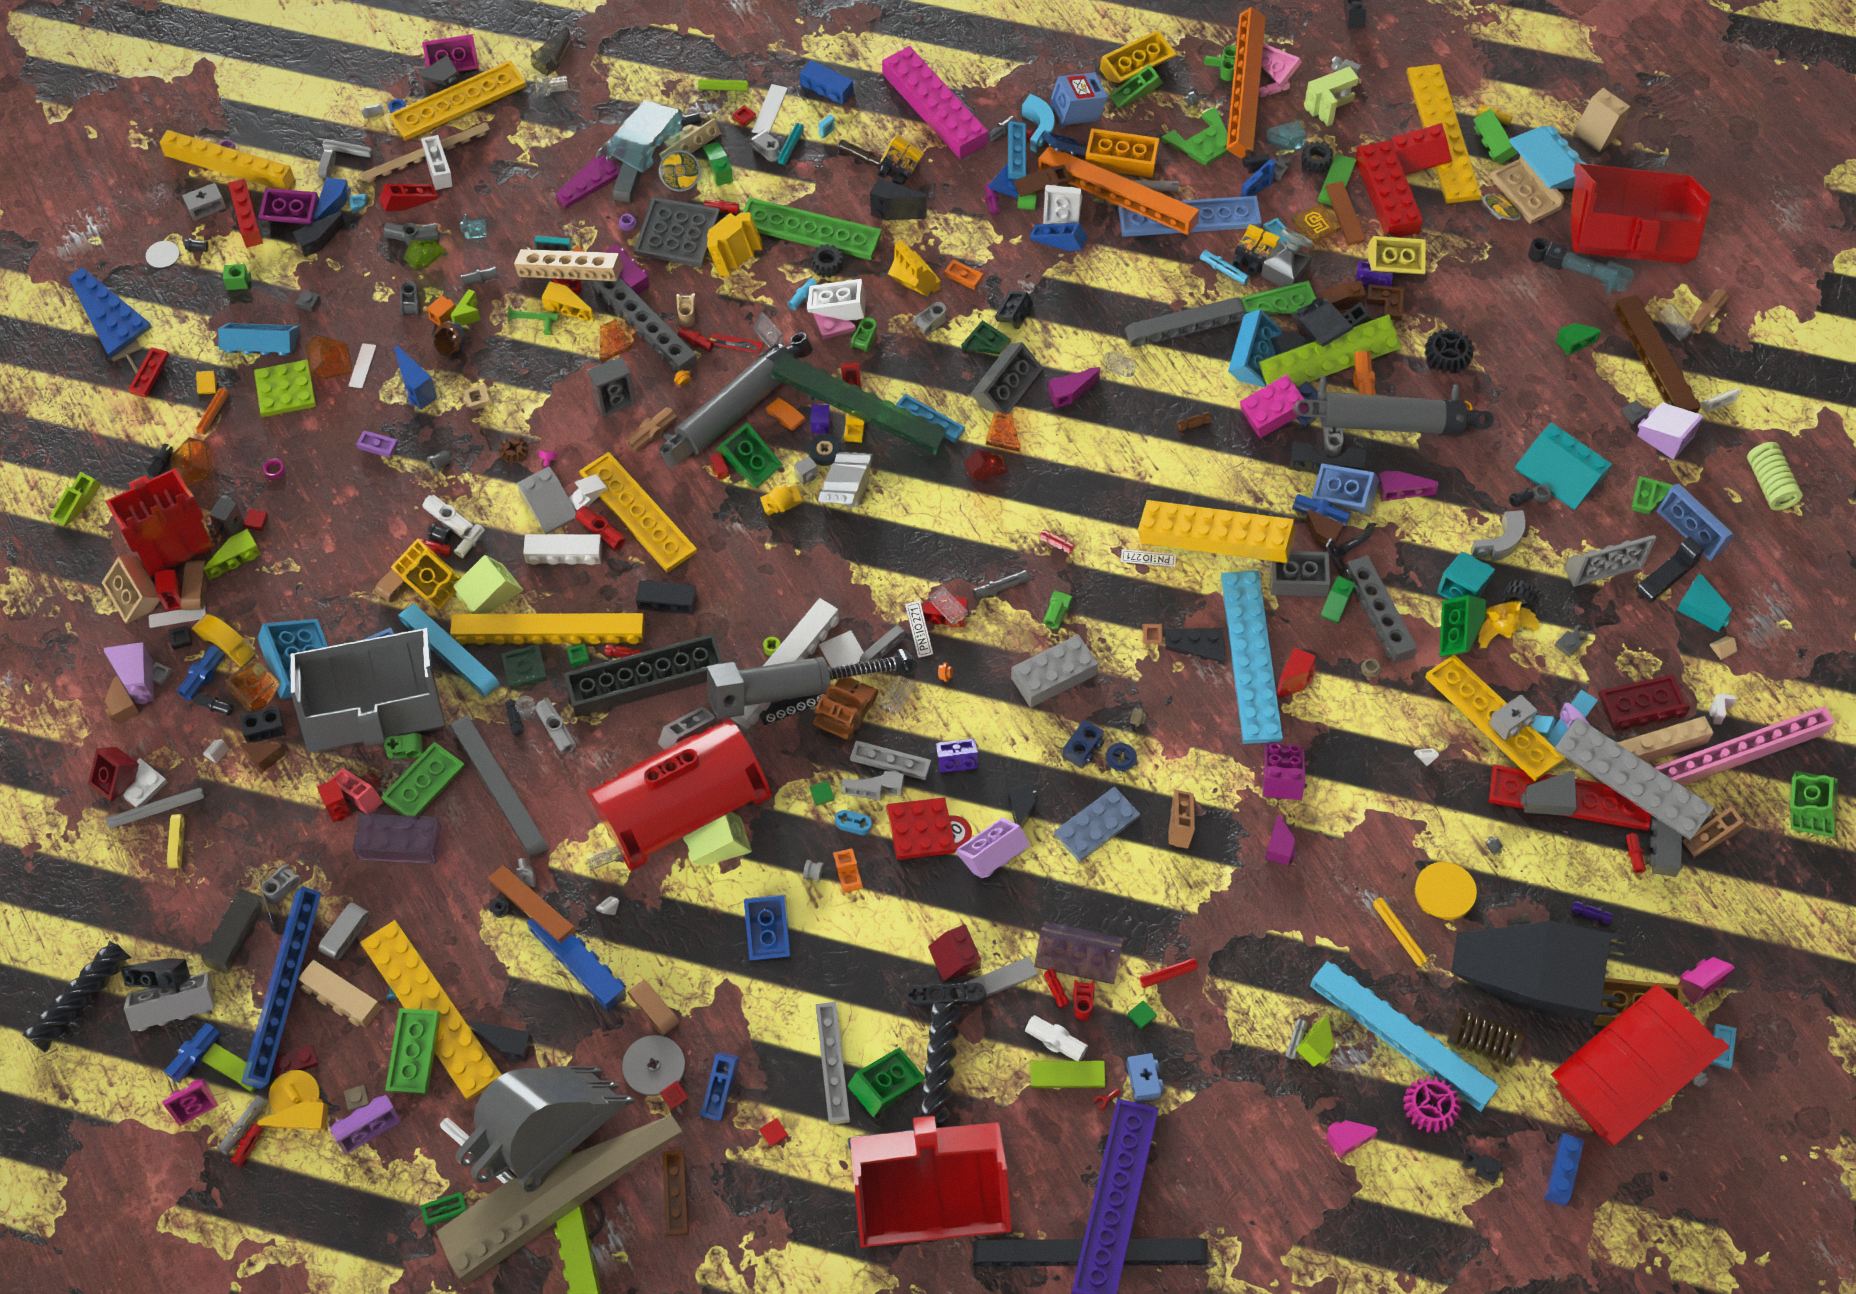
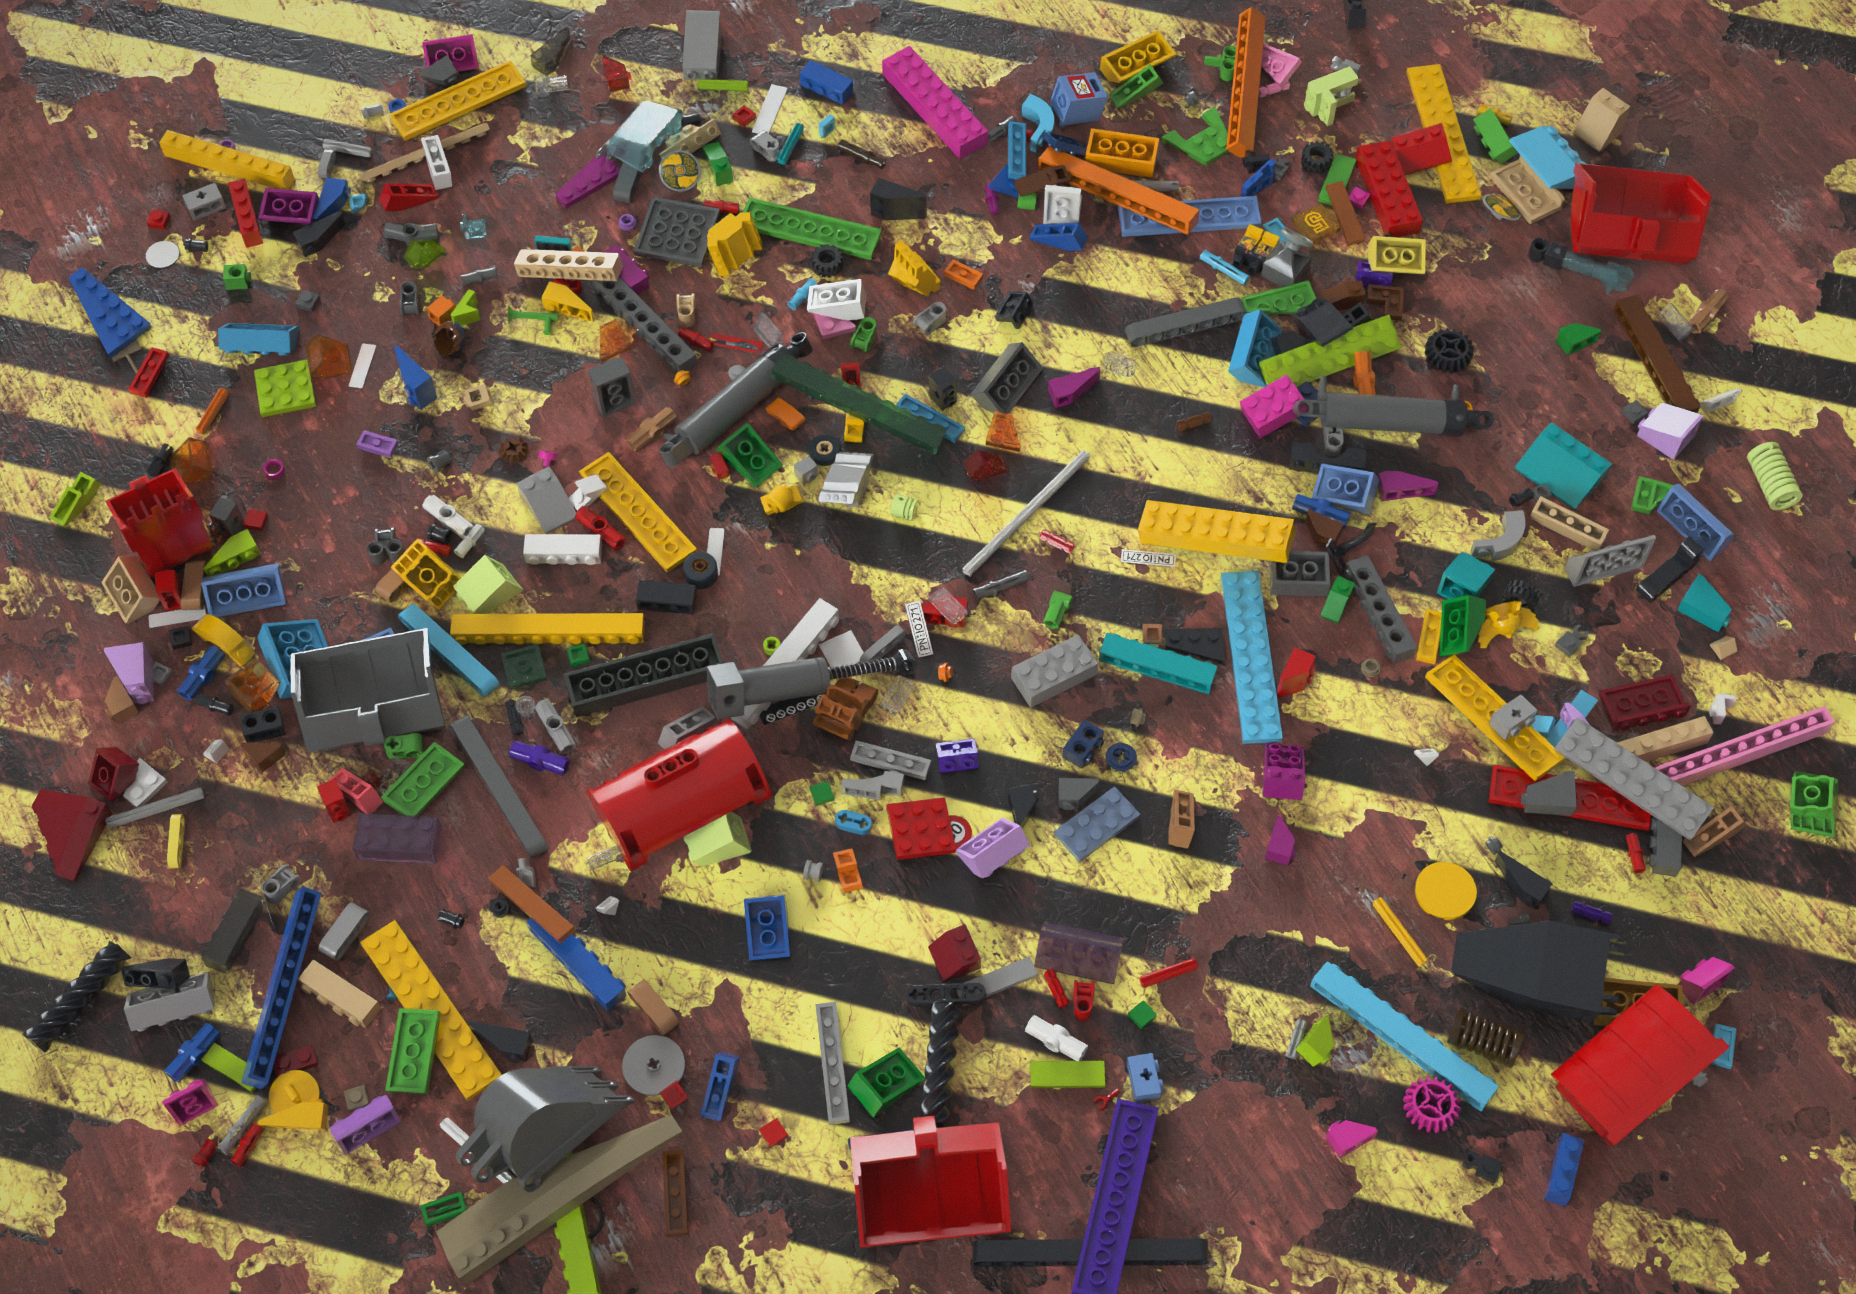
(70, 828): none -> dark red slope
(158, 219): none -> red plate
(202, 1157): none -> red pin
(206, 382): yellow slope -> none
(244, 590): none -> medium blue slope
(385, 544): none -> dark grey piece
(452, 919): none -> black pin
(539, 758): none -> dark purple piece
(616, 74): none -> clear red slope
(620, 651): red axle -> none
(700, 570): none -> black wheel
(702, 44): none -> light grey slope
(715, 545): none -> white sticker
(735, 370): none -> light grey plate
(820, 419): dark purple brick -> none
(894, 165): hips -> none
(904, 507): none -> yellowish green piece
(943, 388): none -> black brick
(986, 340): dark green wing -> none
(1022, 516): none -> white axle
(1075, 791): none -> dark grey slope
(1158, 663): none -> teal brick
(1287, 136): clear light blue slope -> none
(1359, 198): none -> dark pink plate
(1429, 637): none -> yellow tile
(1526, 883): none -> black slope
(1569, 524): none -> tan brick

